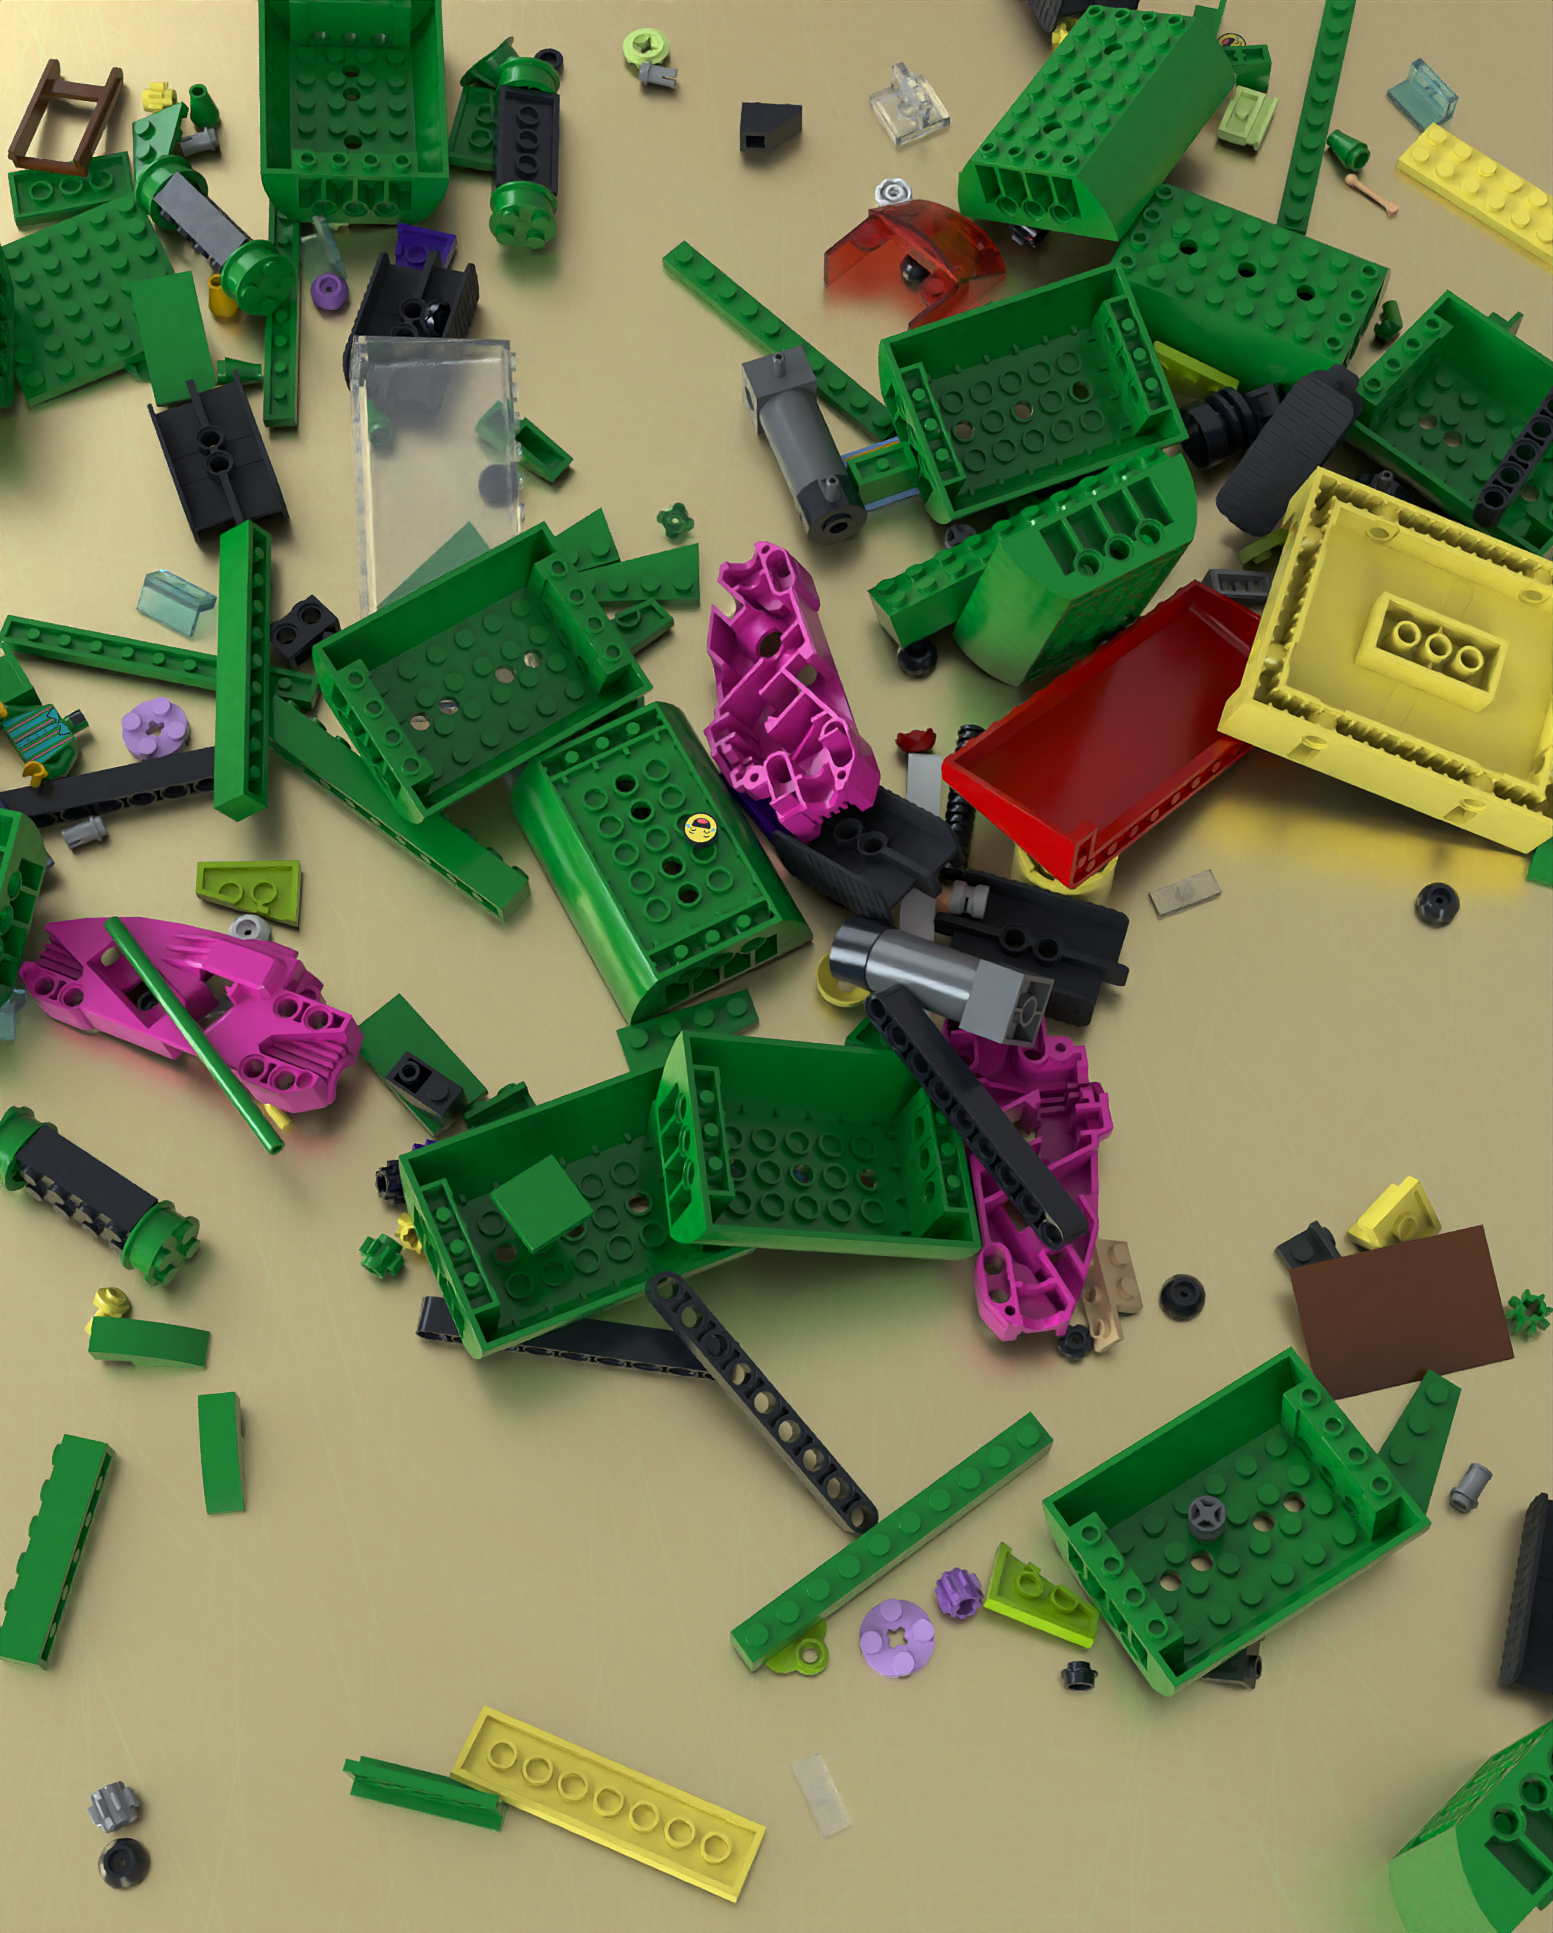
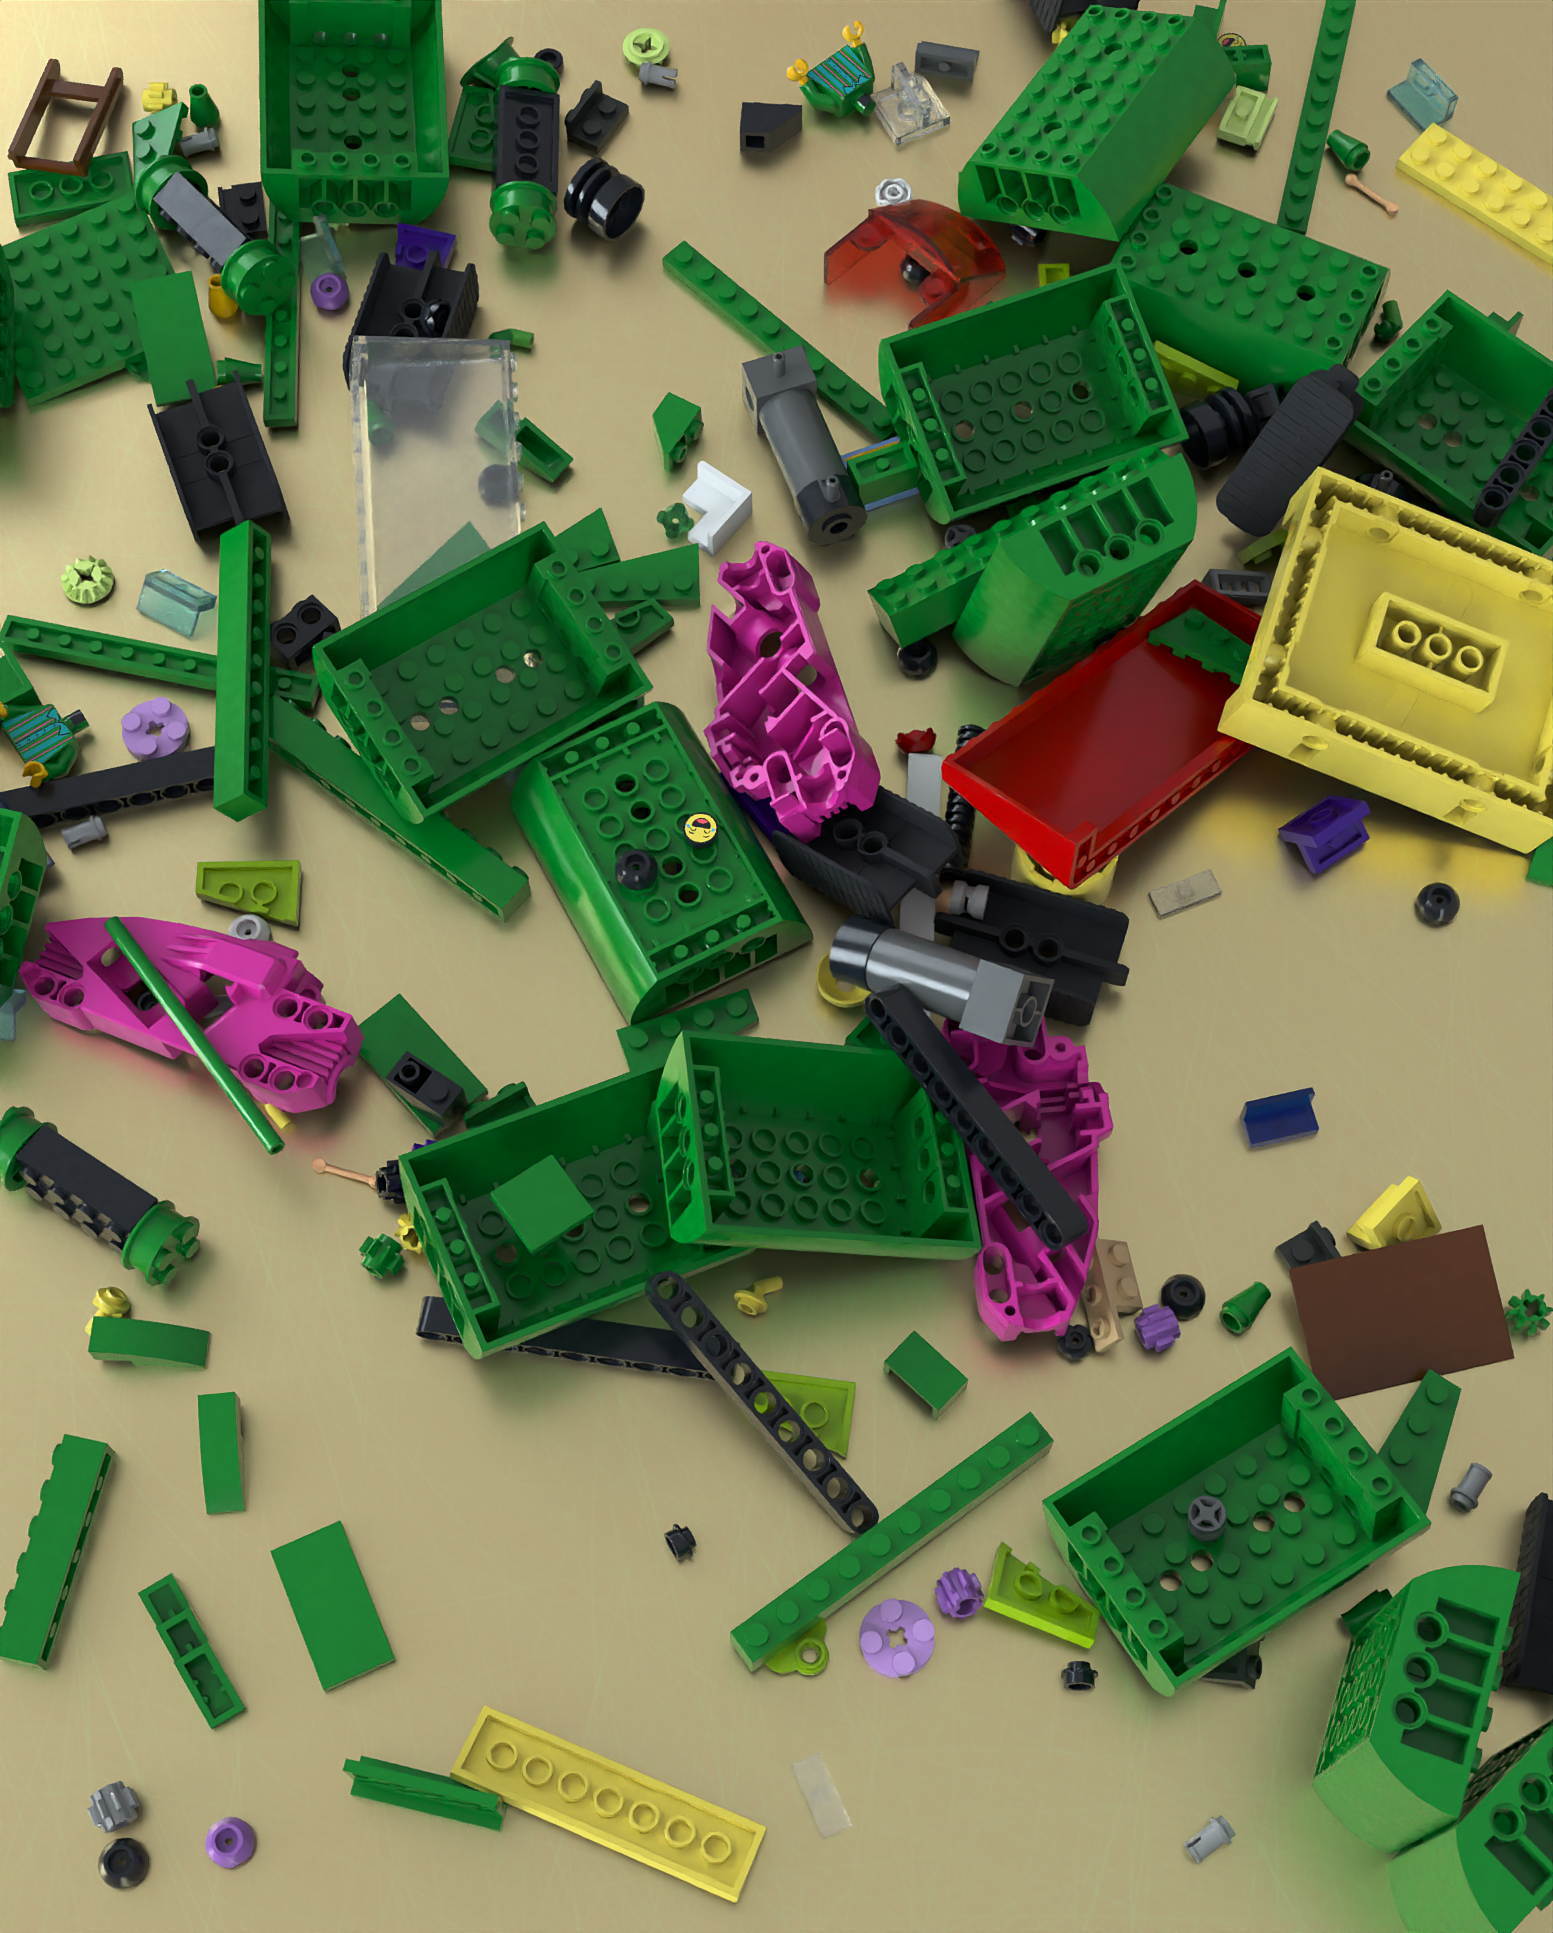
(87, 591): none -> yellowish green gear
(191, 1650): none -> green slope
(238, 1851): none -> medium lavender plate
(246, 208): none -> black plate
(320, 1166): none -> light nougat hinge
(332, 1606): none -> green tile
(516, 337): none -> bright green arm
(594, 119): none -> pearl dark grey bracket
(604, 199): none -> black wheel
(639, 878): none -> black plate
(674, 427): none -> green slope
(680, 1541): none -> black plate
(723, 507): none -> white panel
(752, 1298): none -> light yellow plate
(820, 1403): none -> lime wing
(841, 80): none -> green torso
(926, 1373): none -> green panel
(946, 61): none -> dark grey panel
(1052, 272): none -> lime tile
(1157, 1327): none -> medium lavender gear
(1204, 640): none -> green wing
(1210, 1839): none -> light grey pin
(1243, 1309): none -> green cone
(1279, 1118): none -> clear blue panel
(1328, 830): none -> dark purple bracket
(1365, 1610): none -> green cone
(1416, 1705): none -> green slope

